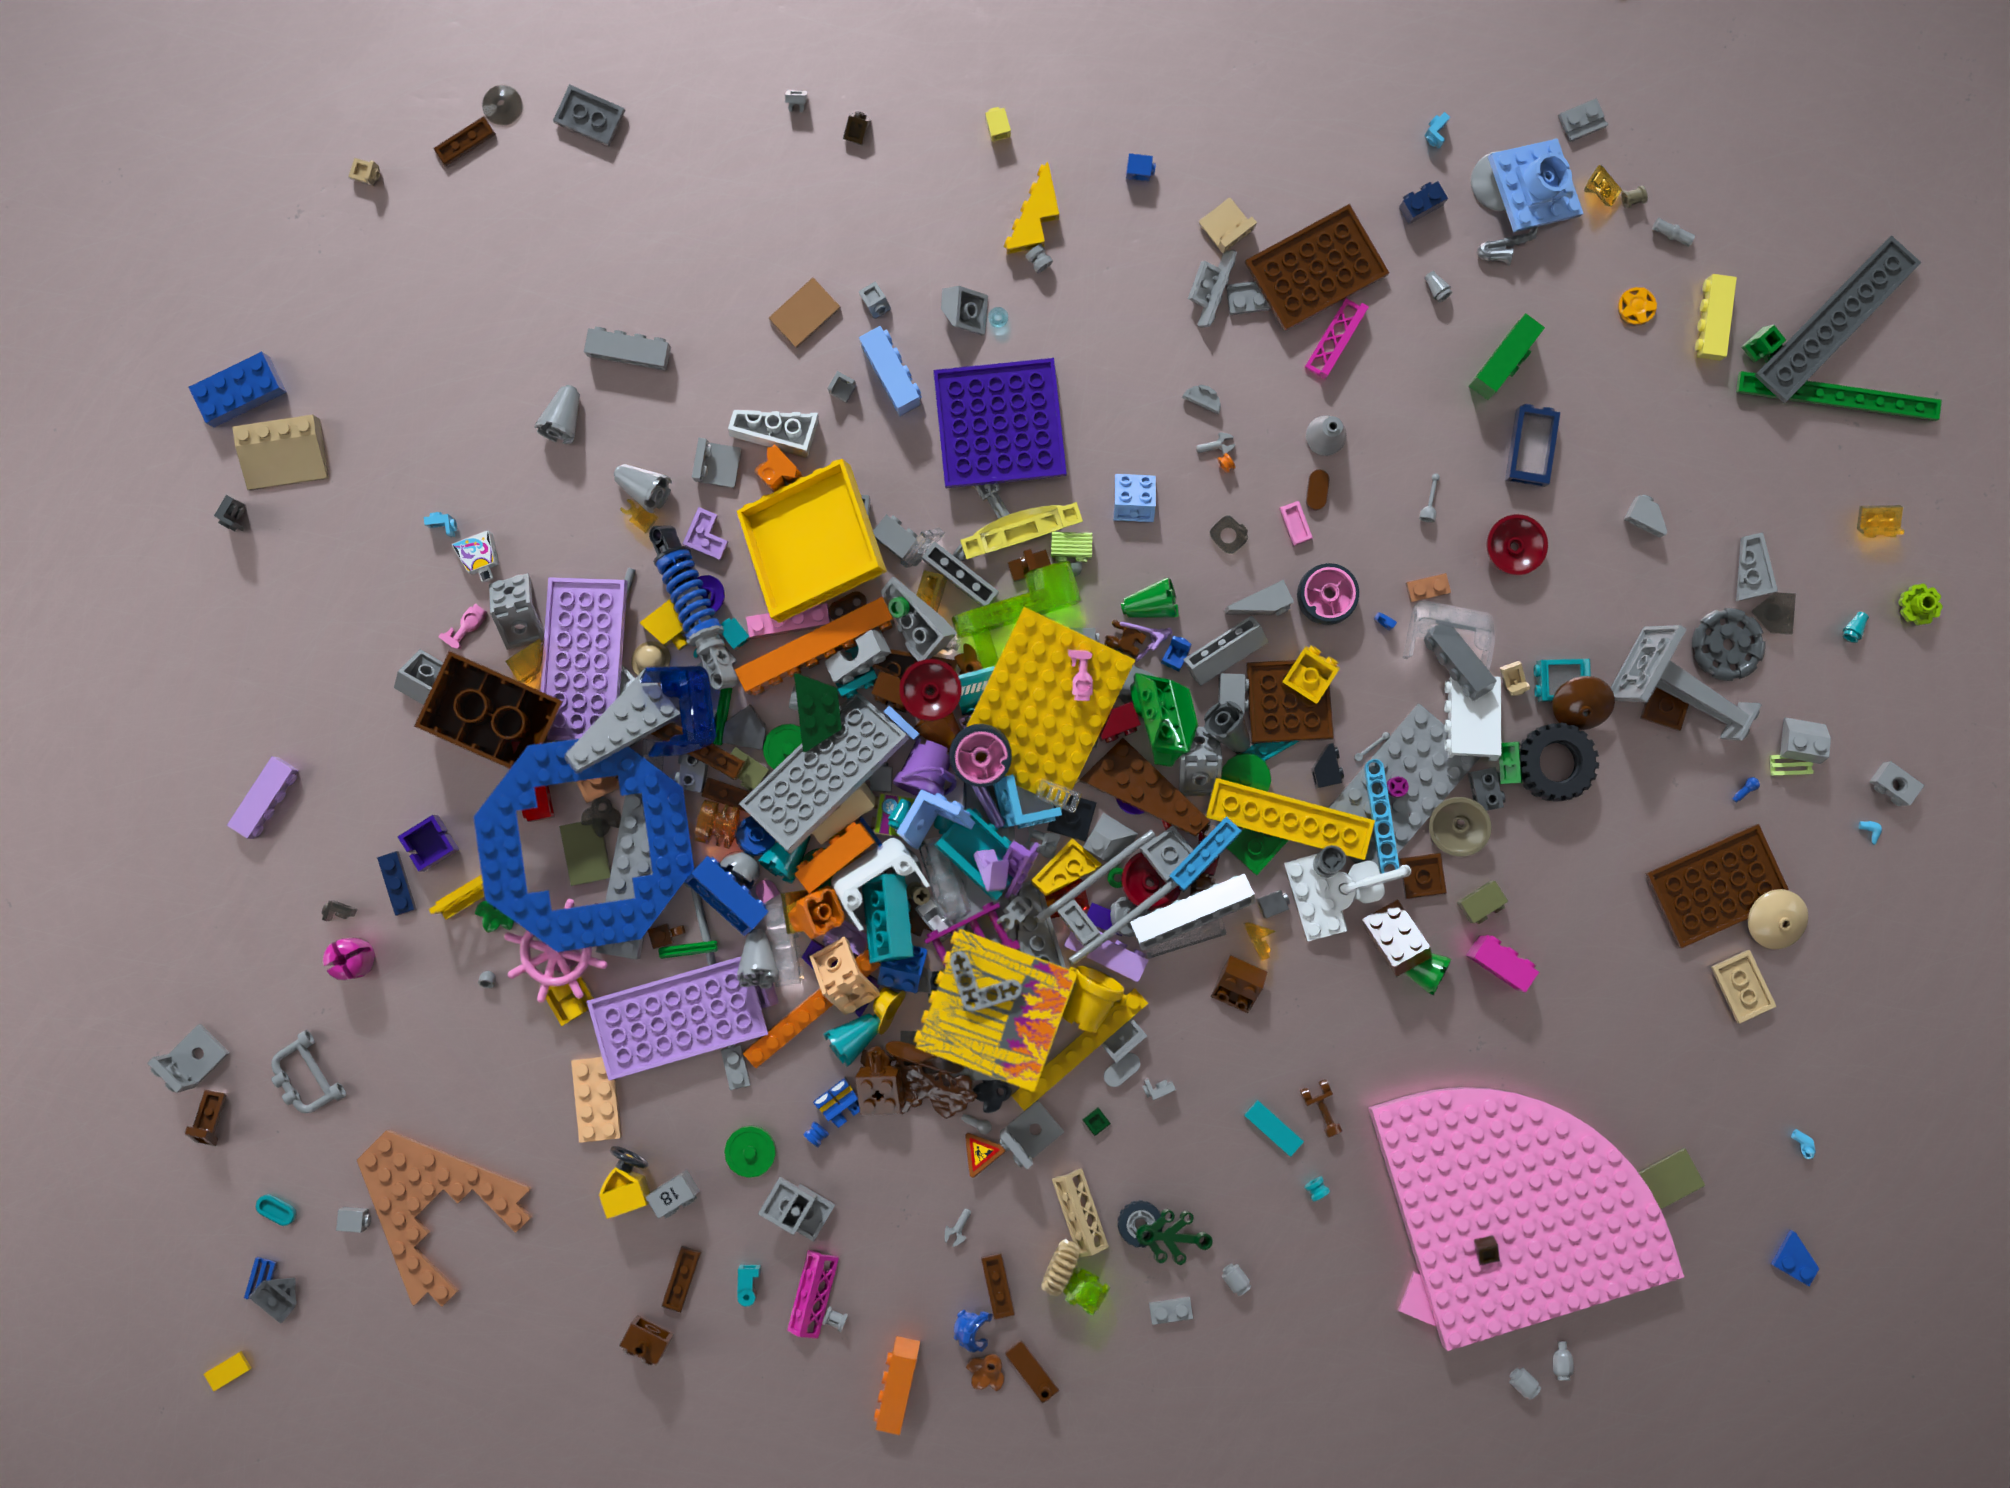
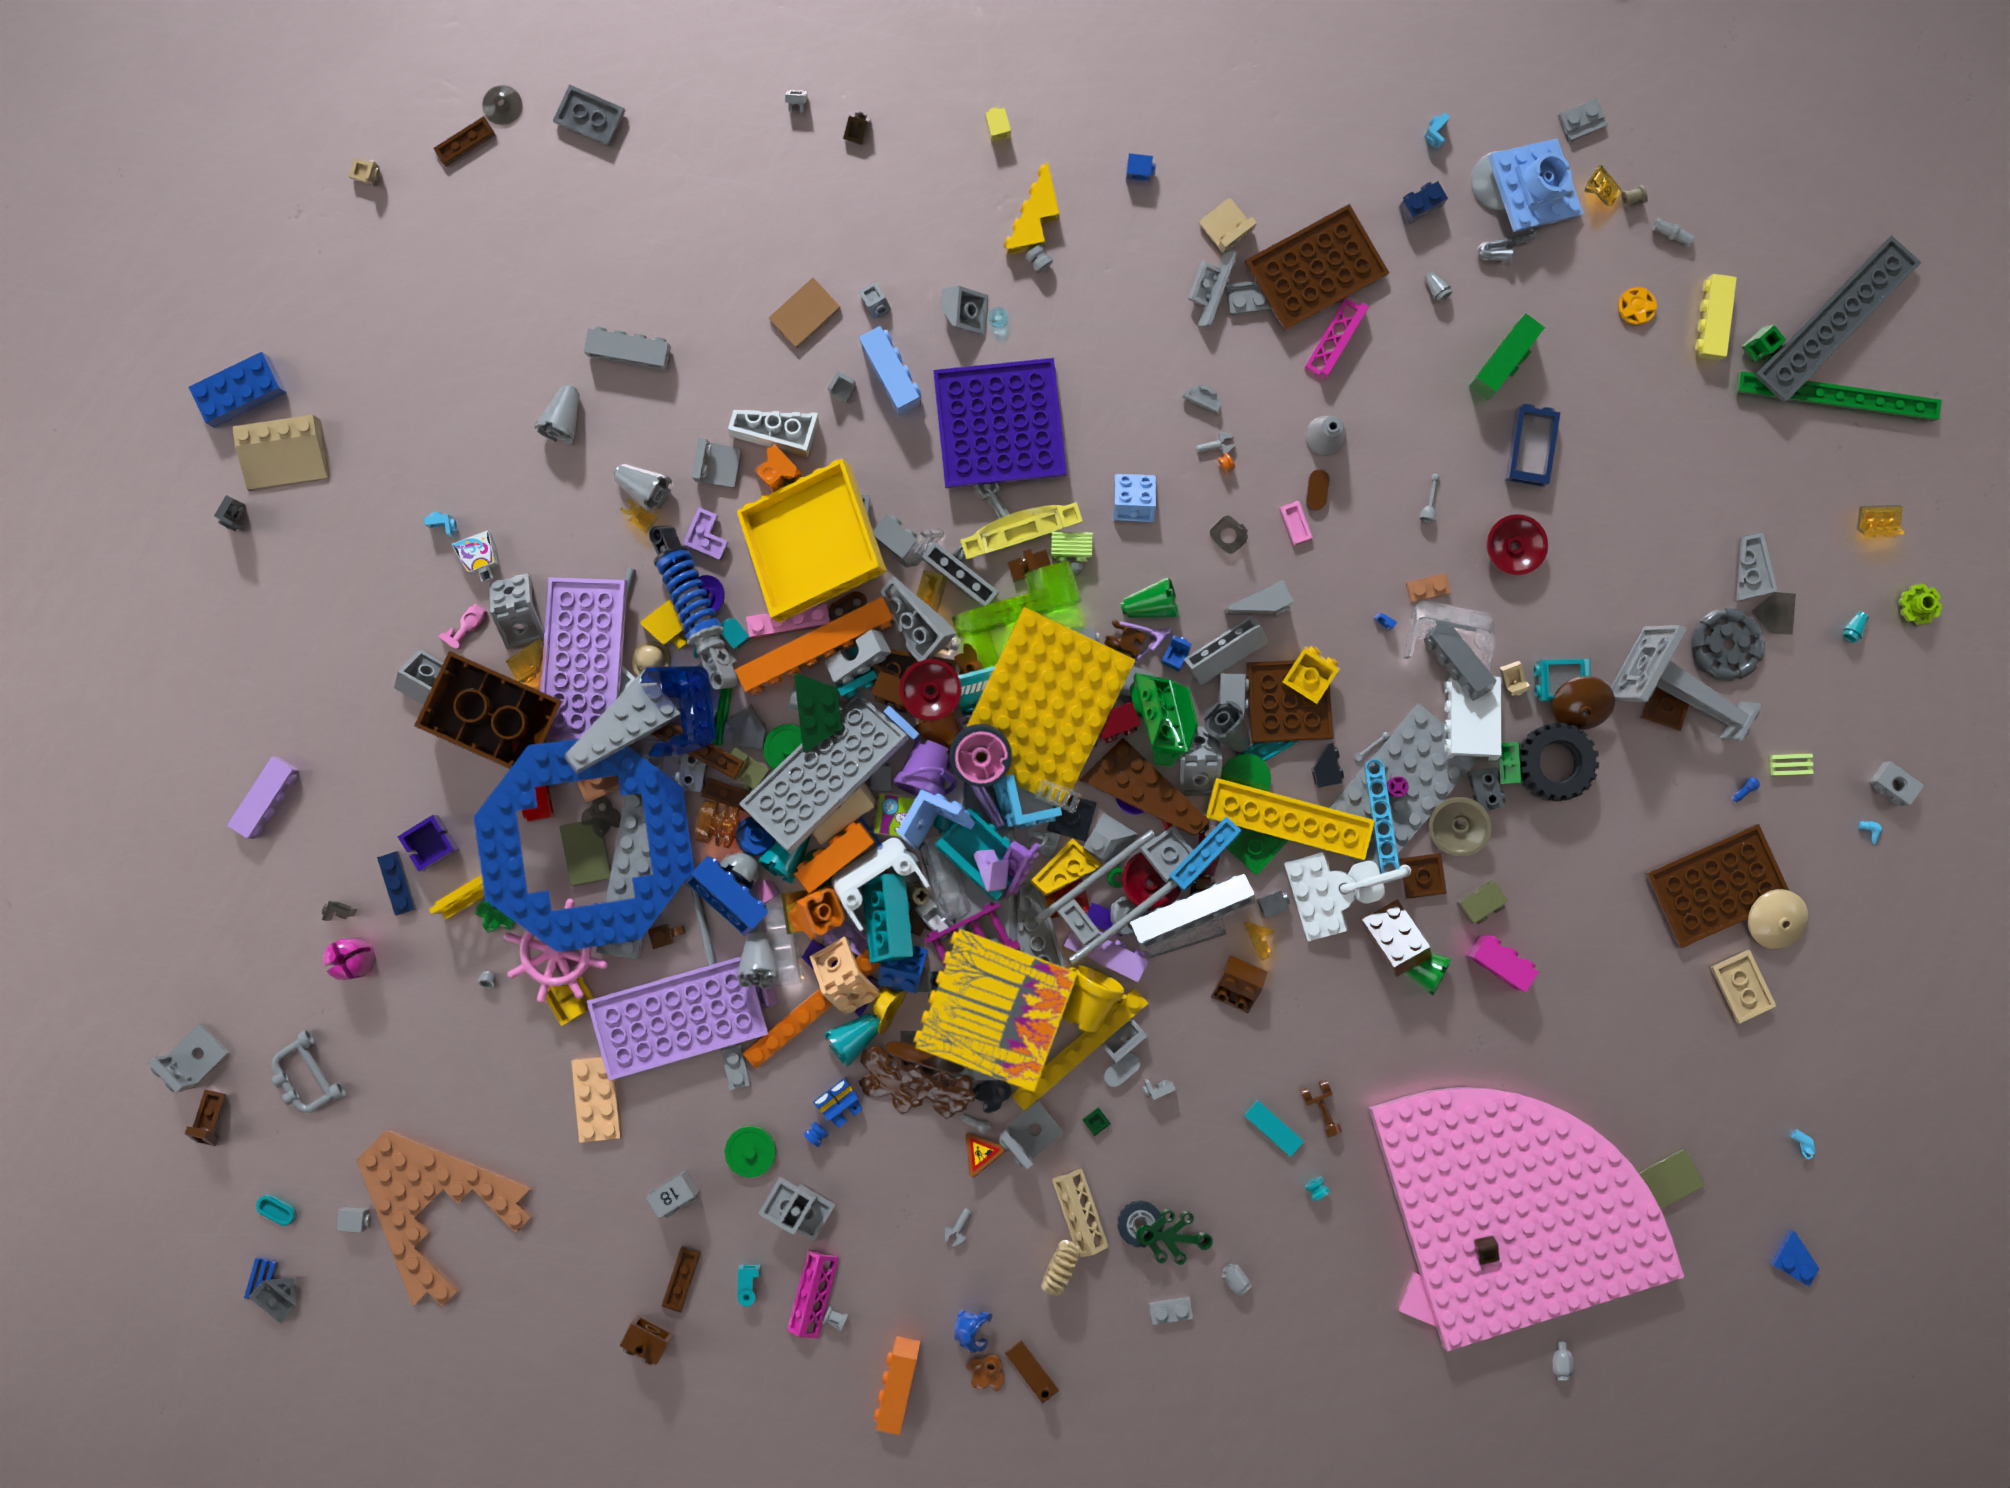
(227, 1371): yellow tile -> none
(623, 1187): yellow piece -> none
(688, 949): green axle -> none
(880, 1088): reddish brown brick -> none
(898, 607): green tile -> none
(899, 814): teal cone -> none
(980, 994): light grey beam -> none
(997, 1286): reddish brown plate -> none
(1014, 913): light grey plate -> none
(1082, 681): bright pink piece -> none
(1085, 1290): clear neon green brick -> none
(1319, 607): bright pink wheel -> none
(1329, 861): dark grey wheel -> none
(1524, 1383): light grey brick -> none
(1646, 515): light grey slope -> none
(1805, 741): light grey slope -> none

